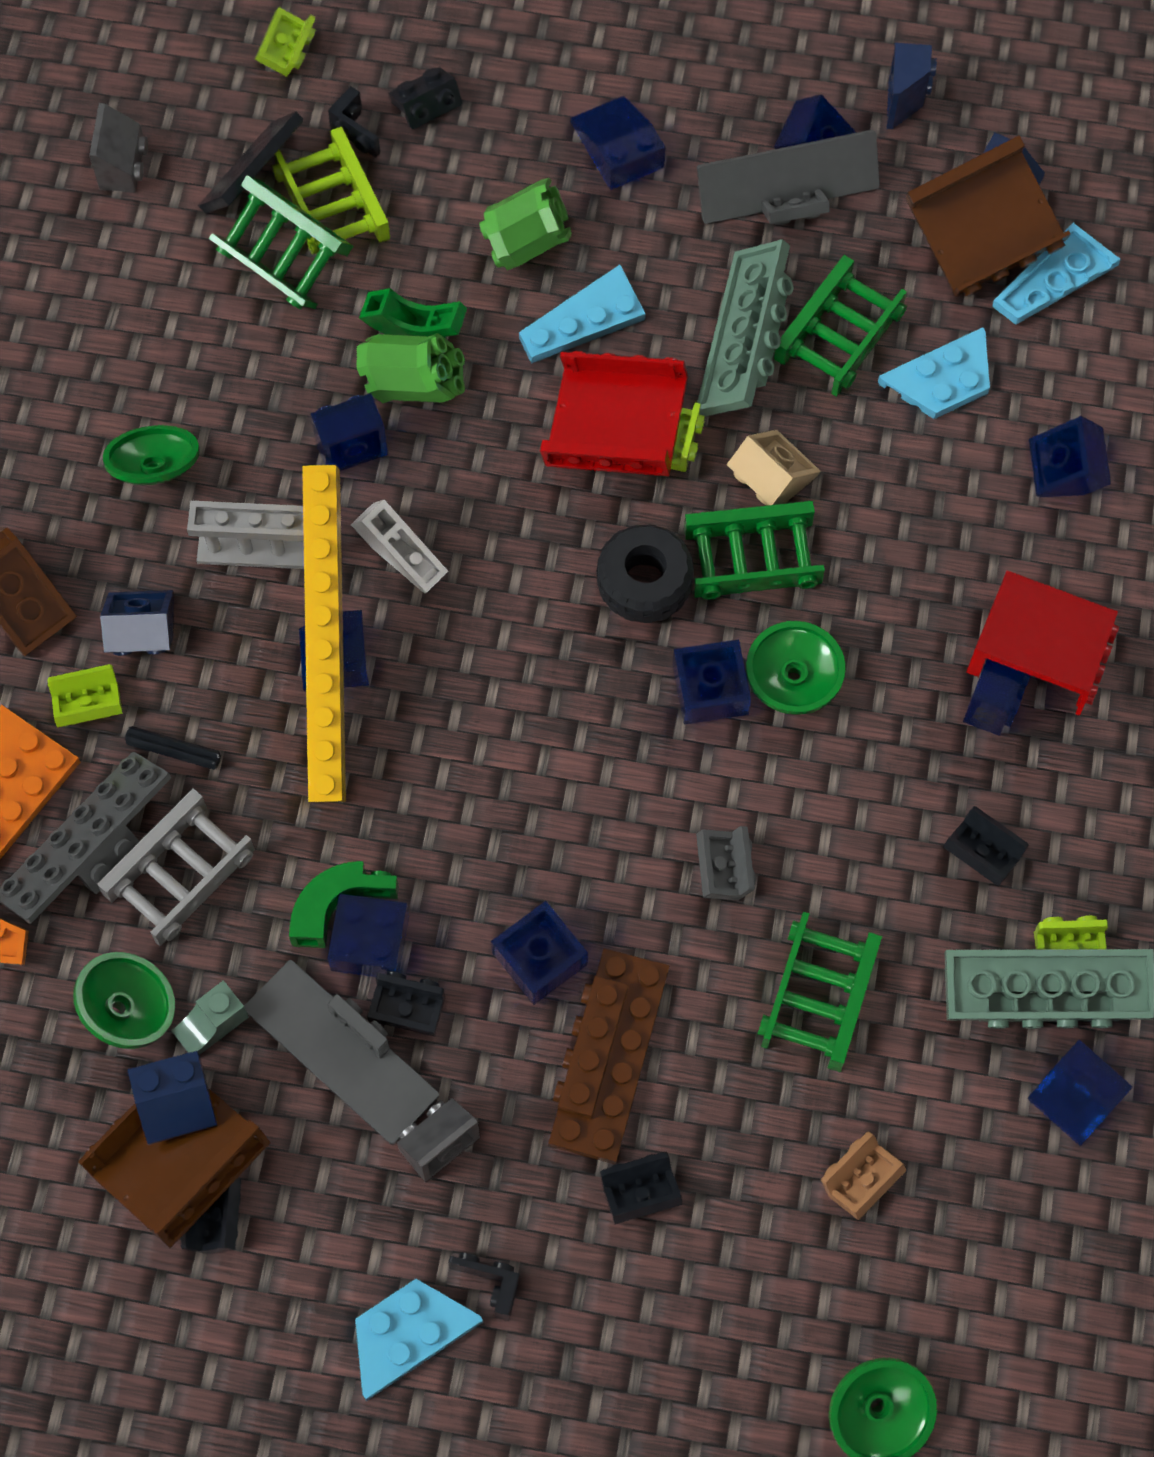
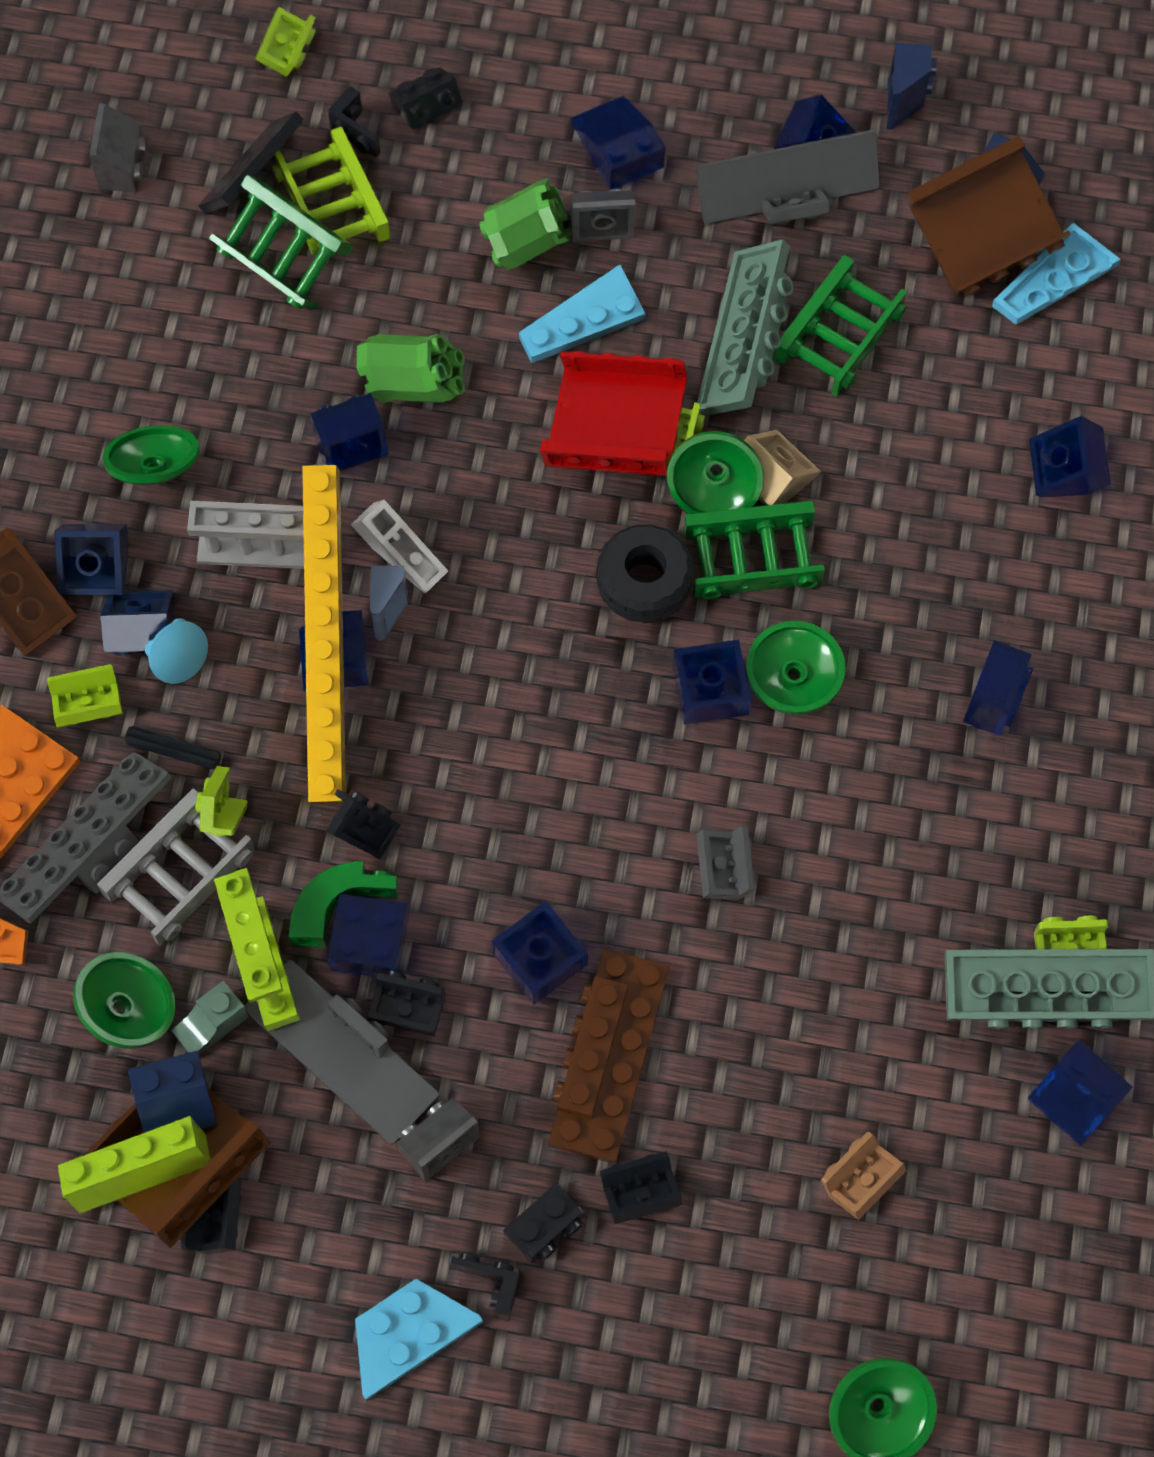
(91, 559): none -> dark blue slope
(134, 1164): none -> lime brick
(177, 651): none -> medium azure dish
(217, 811): none -> lime bracket
(256, 949): none -> lime fence
(362, 824): none -> black bracket
(387, 598): none -> sand blue tile
(398, 316): green arch -> none
(544, 1224): none -> black bracket
(602, 215): none -> flat silver slope
(700, 487): none -> green dish
(853, 984): green fence -> none
(944, 376): medium azure wing -> none
(986, 846): black bracket -> none
(1047, 636): red panel -> none

